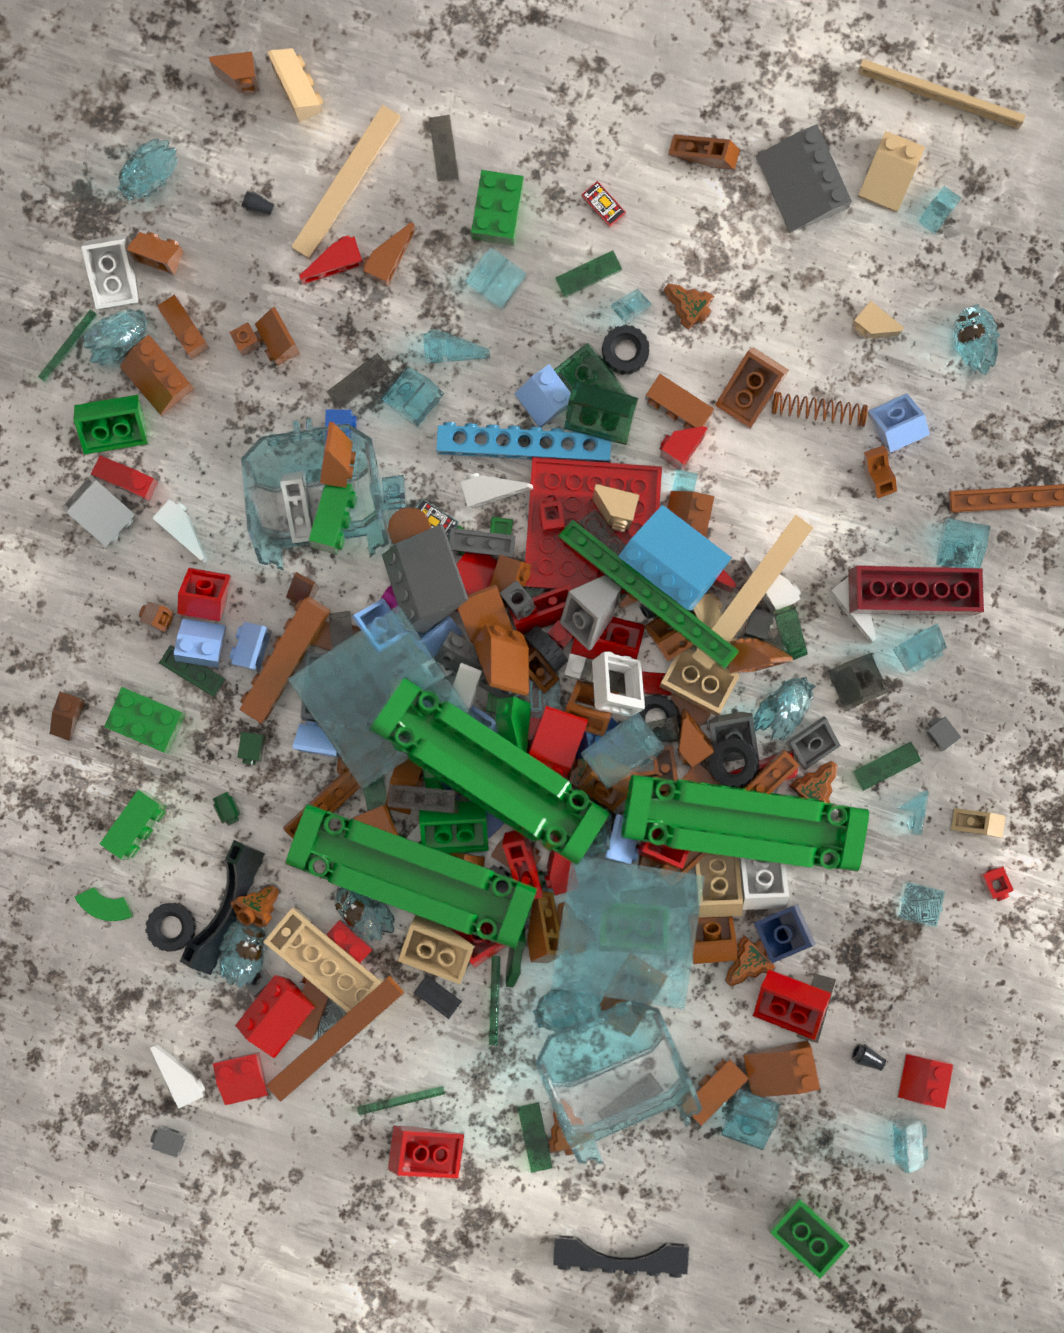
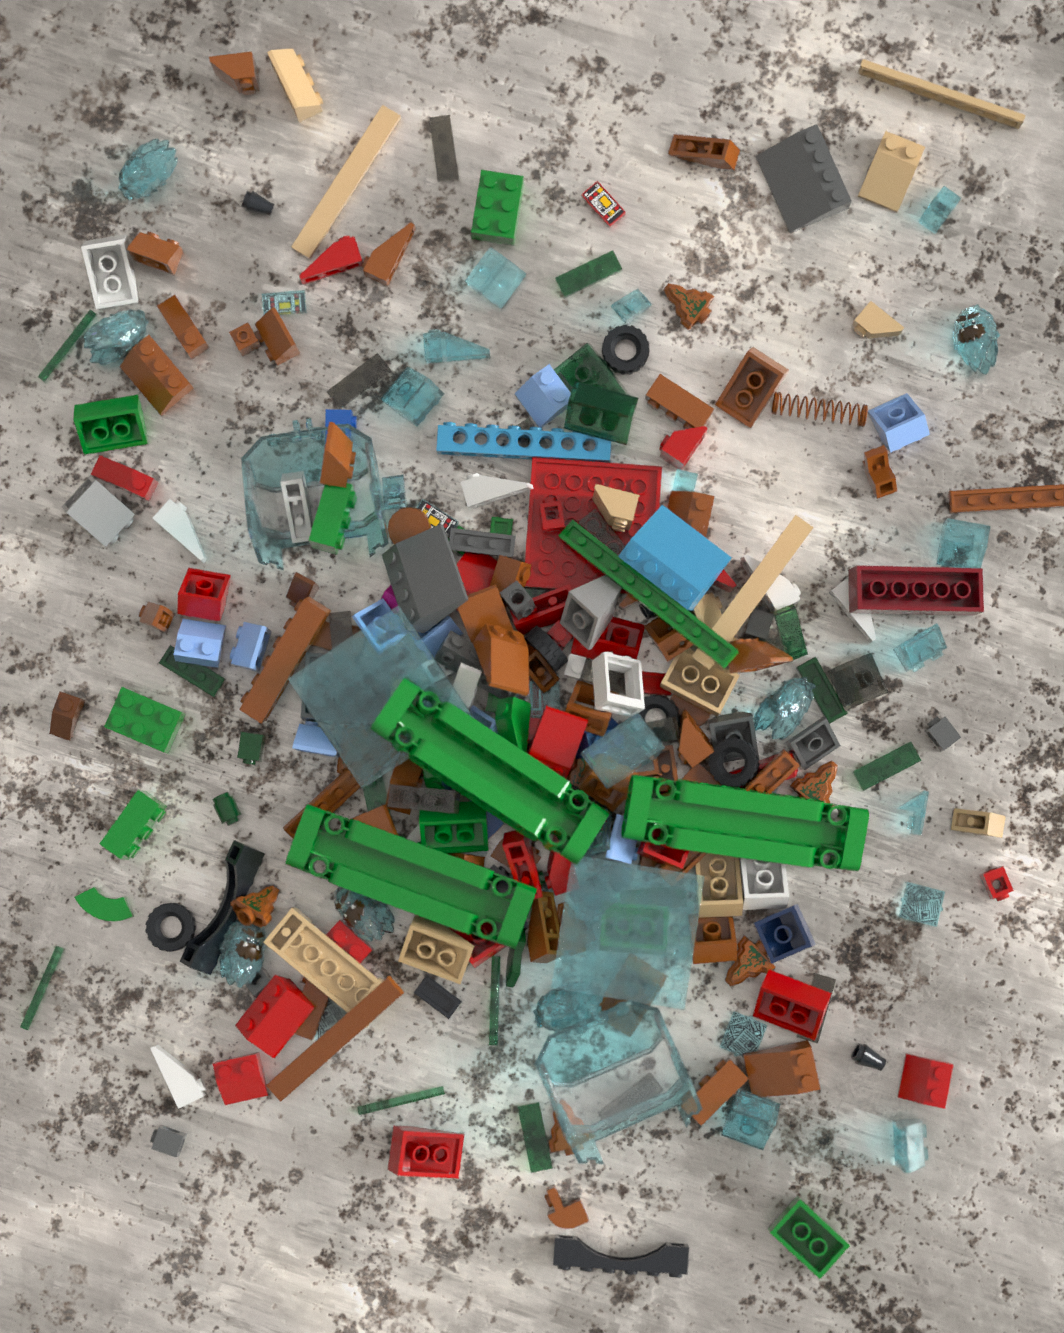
(42, 987): none -> clear green bar
(285, 302): none -> clear light blue tile
(565, 1215): none -> dark orange brick
(743, 1034): none -> clear light blue piece
(824, 693): none -> dark green tile

